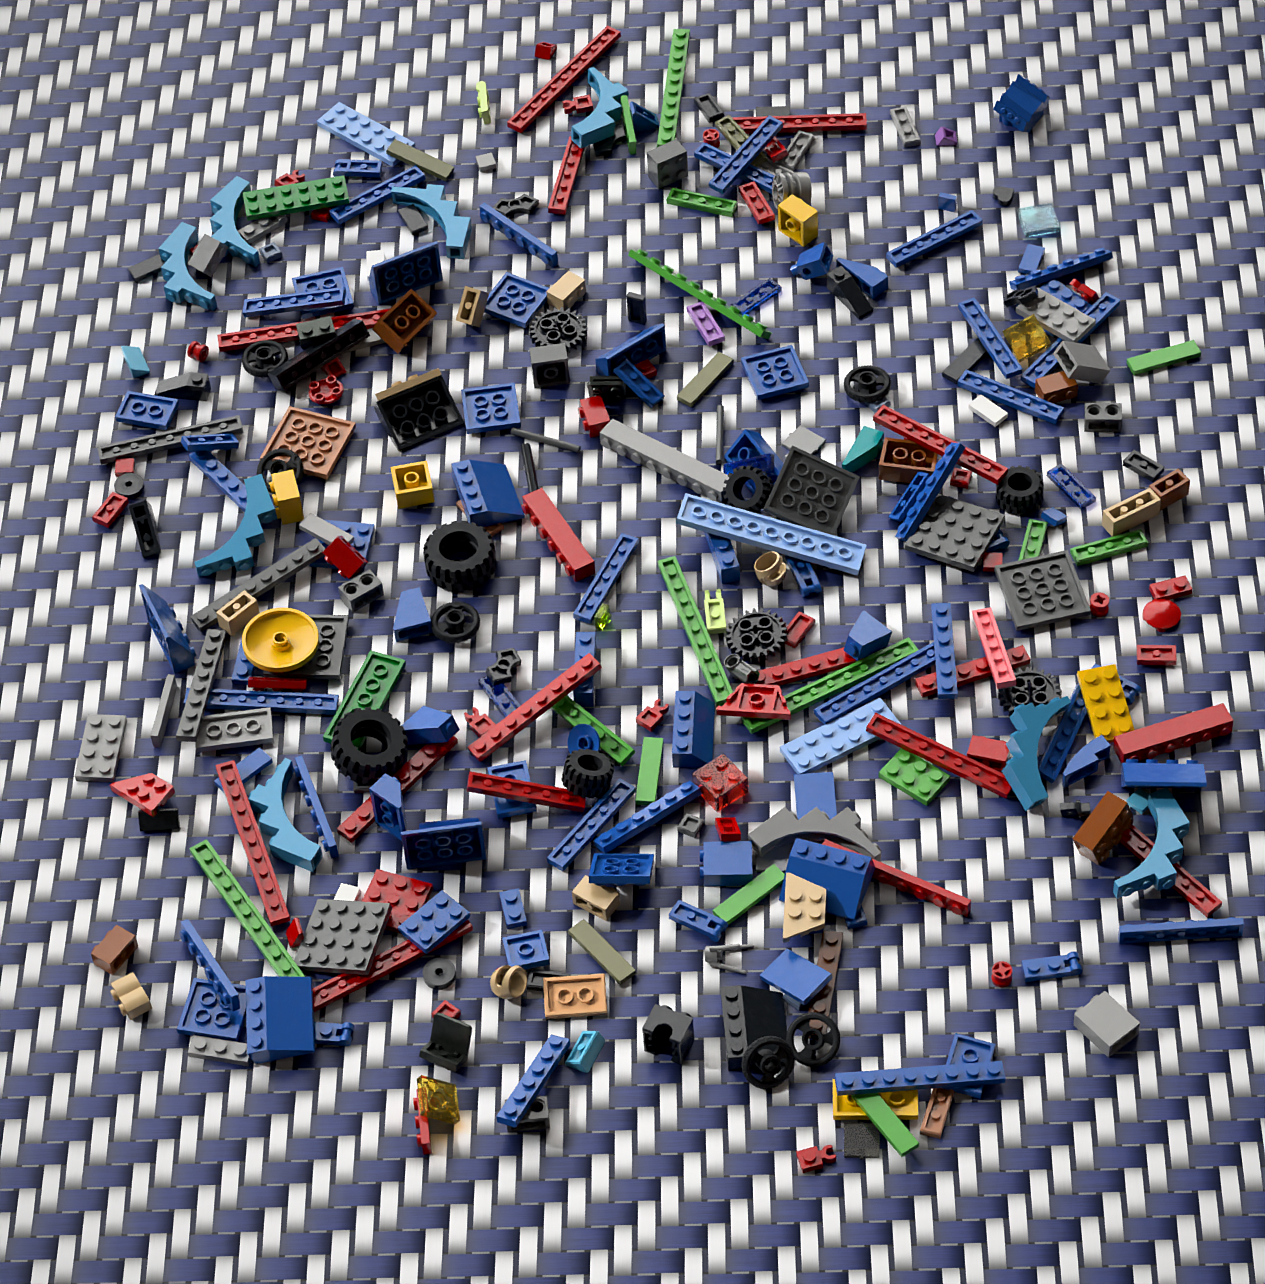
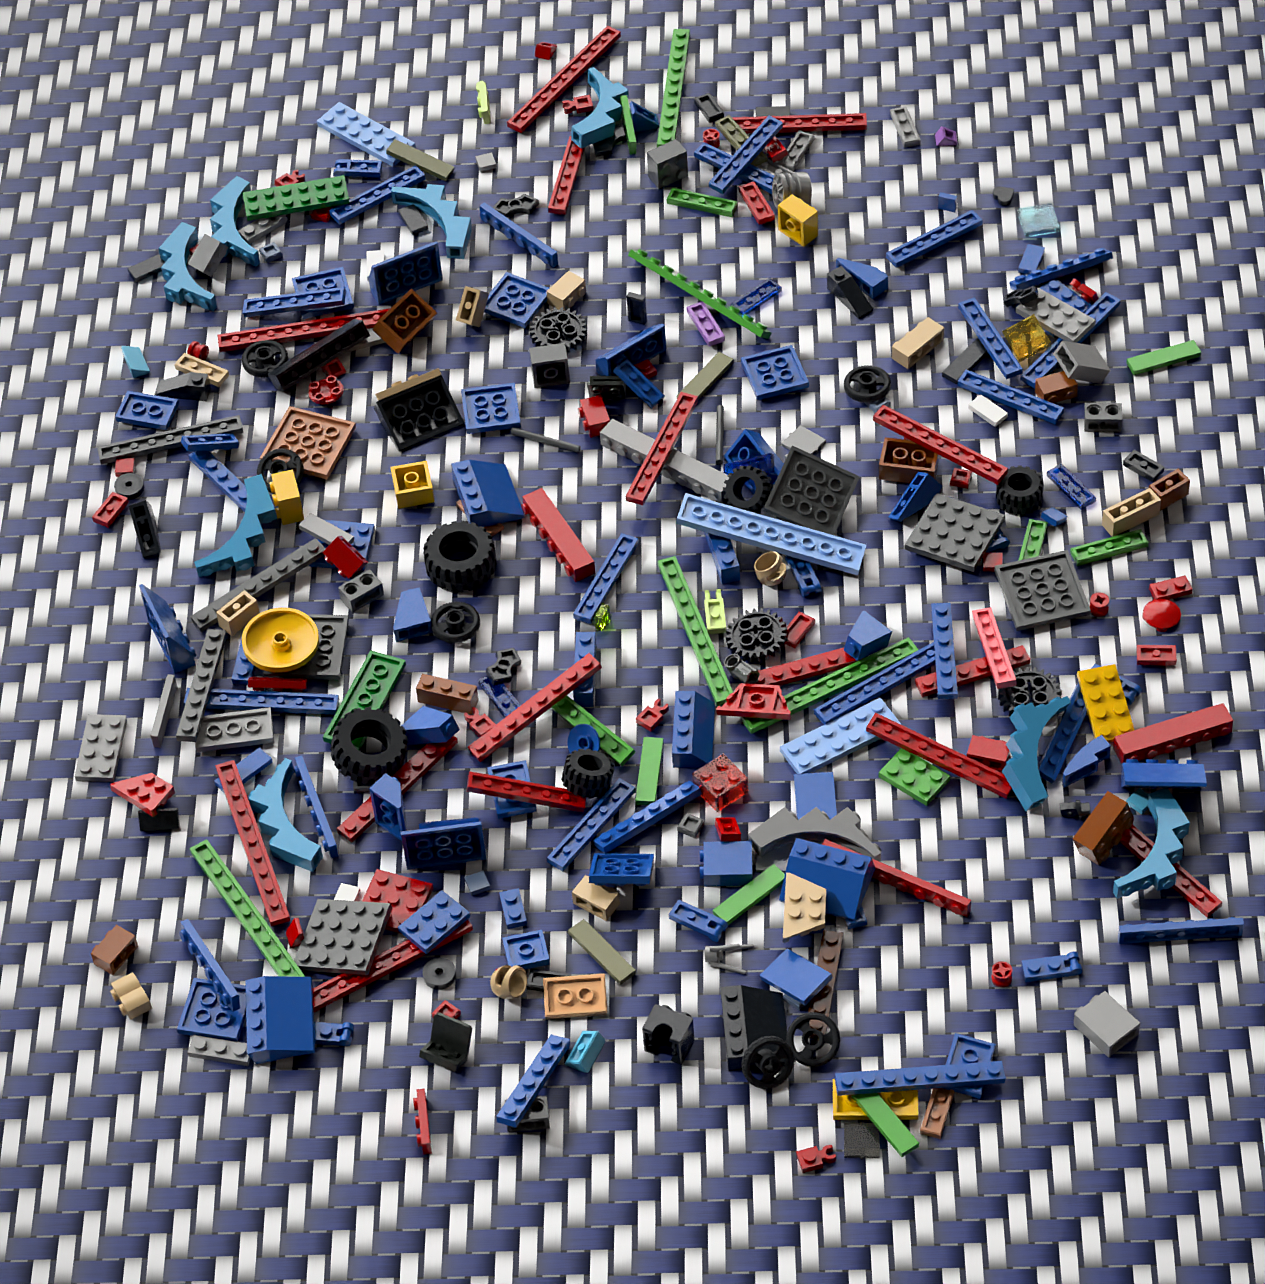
(189, 363): none -> tan plate
(314, 331): pearl dark grey bracket -> none
(438, 1099): clear yellow plate -> none
(447, 693): none -> dark orange brick
(477, 883): none -> sand blue tile
(529, 467): black axle -> none
(661, 448): none -> plate
(813, 262): blue torso -> none
(864, 449): teal slope -> none
(917, 343): none -> tan brick
(927, 496): blue plate -> none
(1022, 104): blue slope -> none

